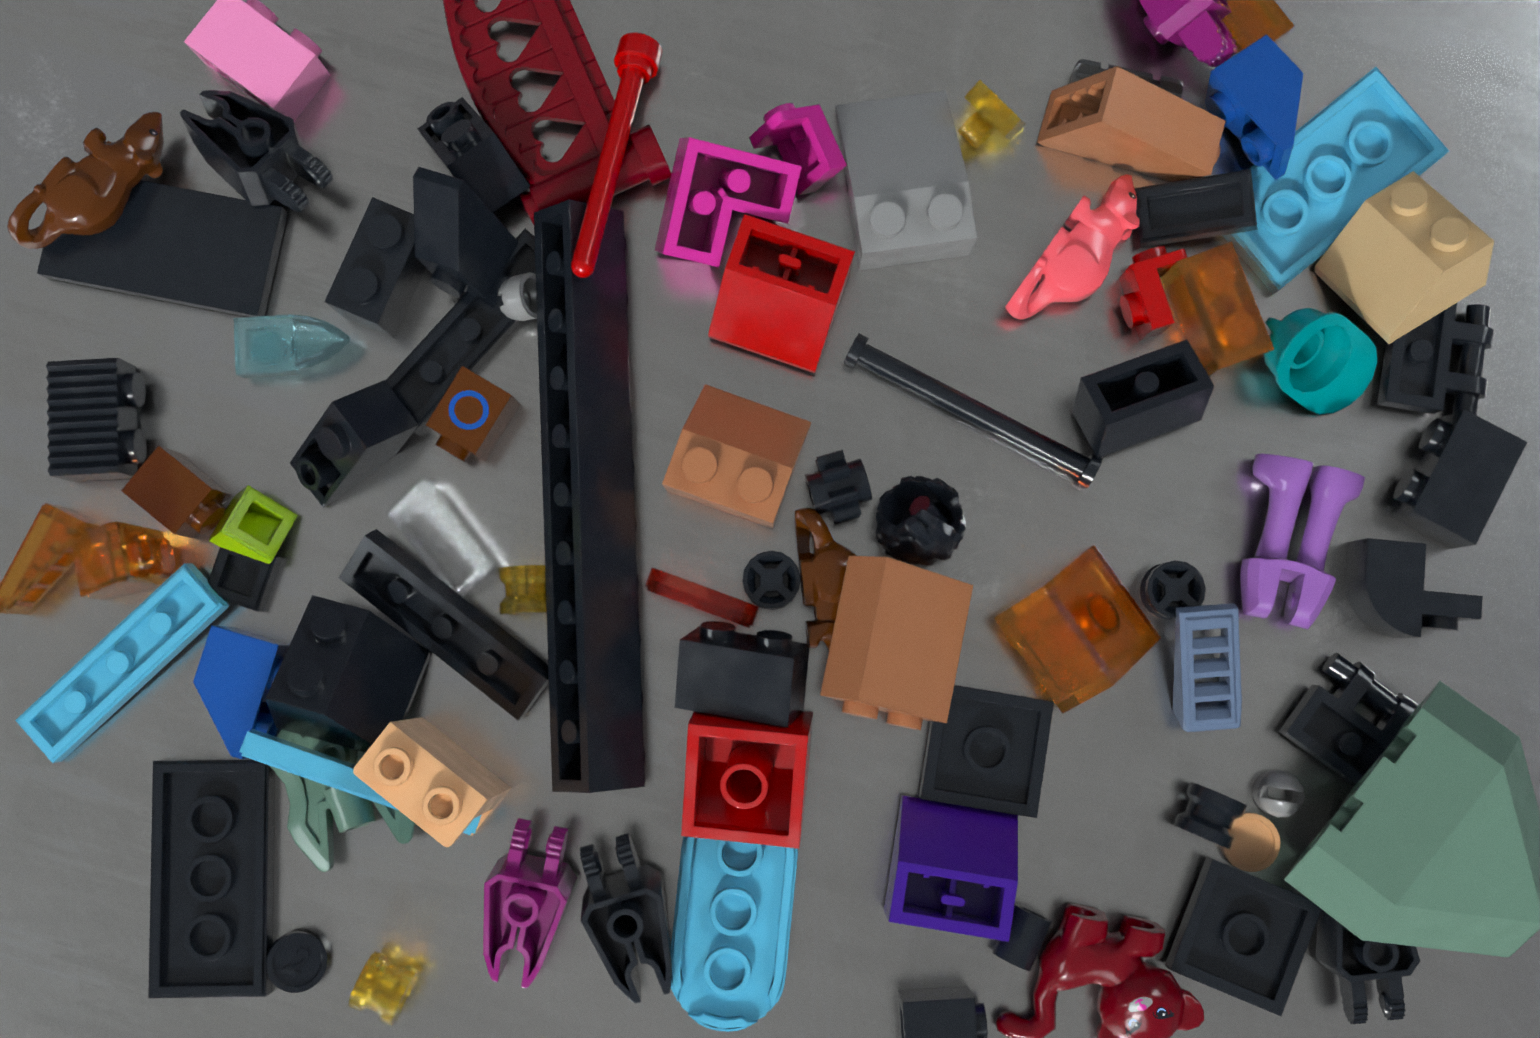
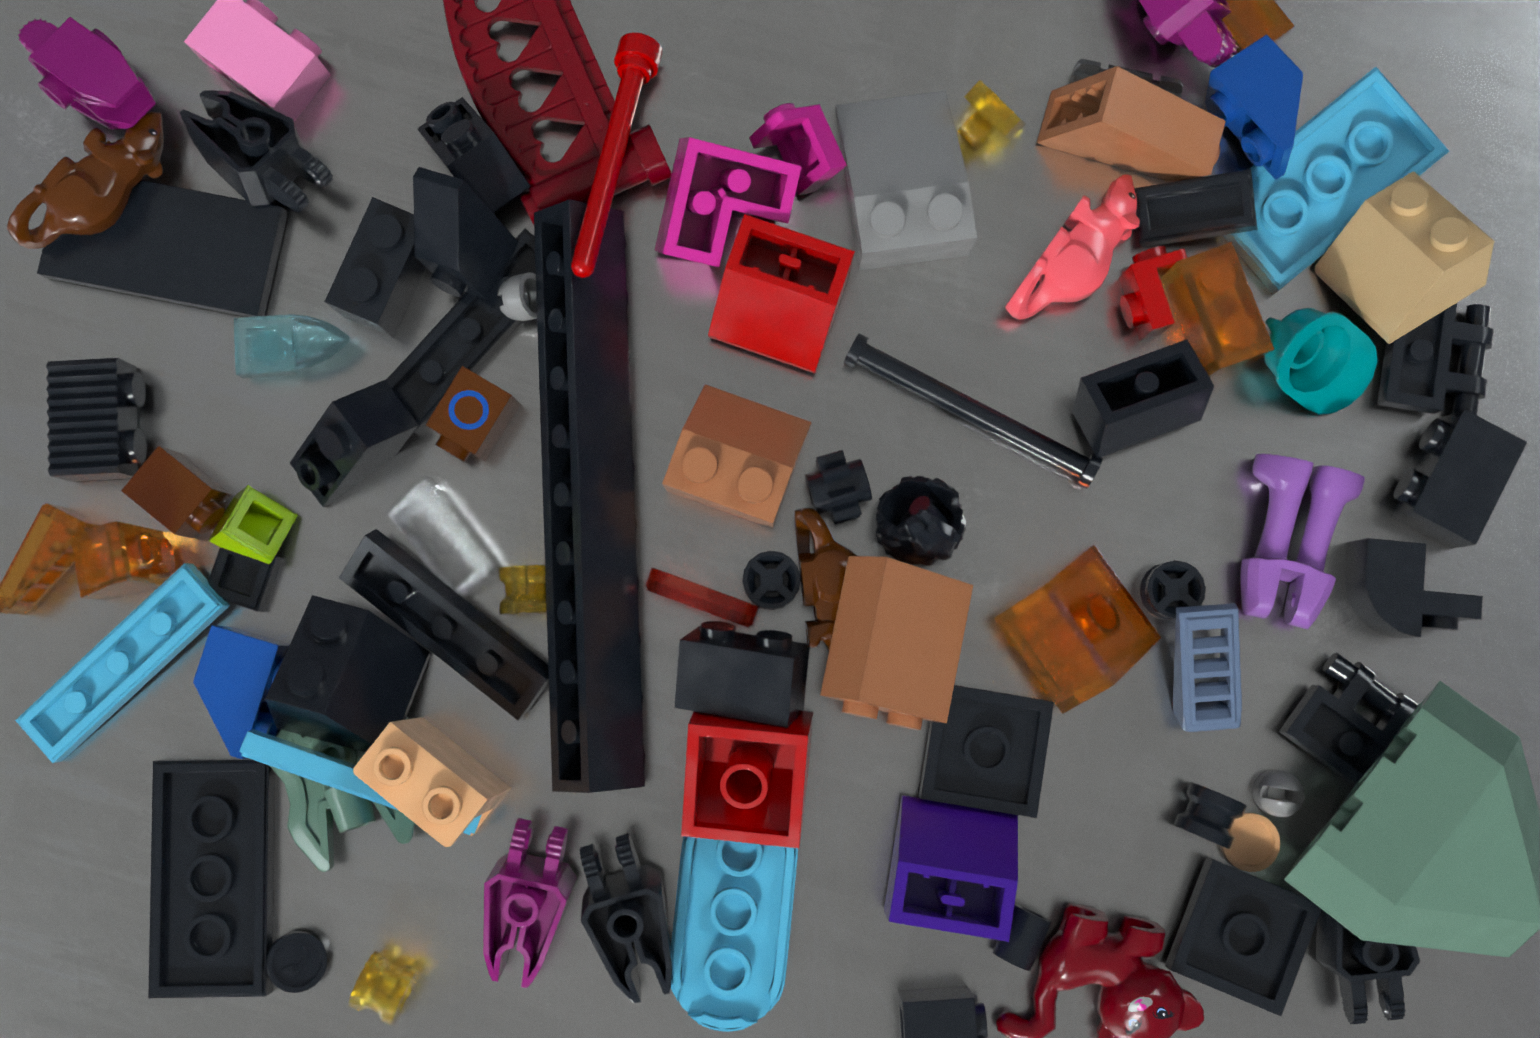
(86, 73): none -> magenta hinge

